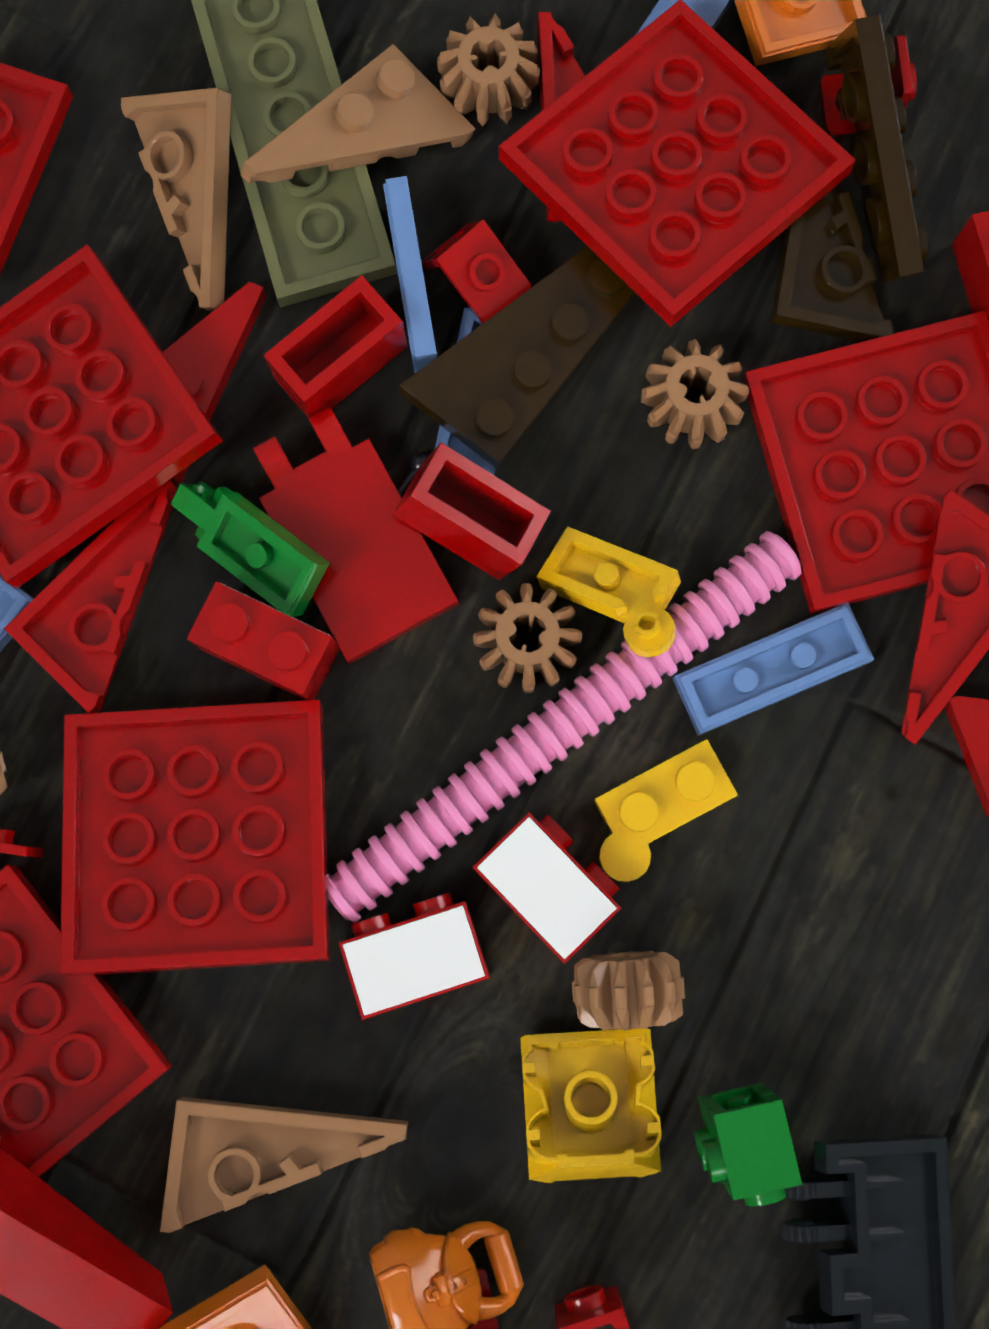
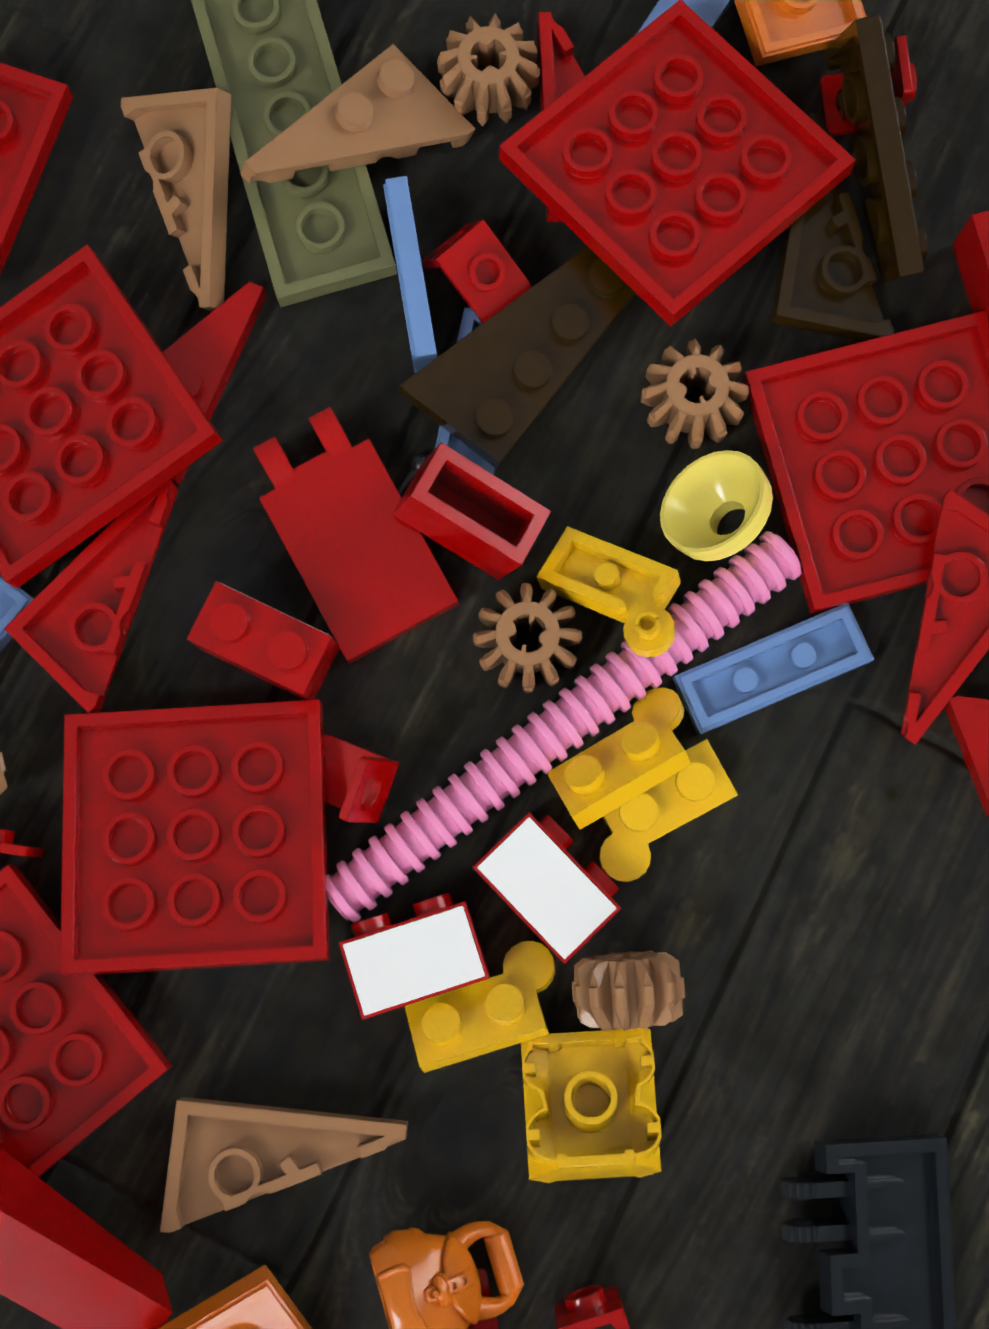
(252, 546): green hinge -> none
(337, 348): red brick -> none
(356, 780): none -> red bracket
(485, 1013): none -> yellow hinge
(624, 761): none -> yellow hinge
(706, 494): none -> light yellow piece
(747, 1144): green brick -> none

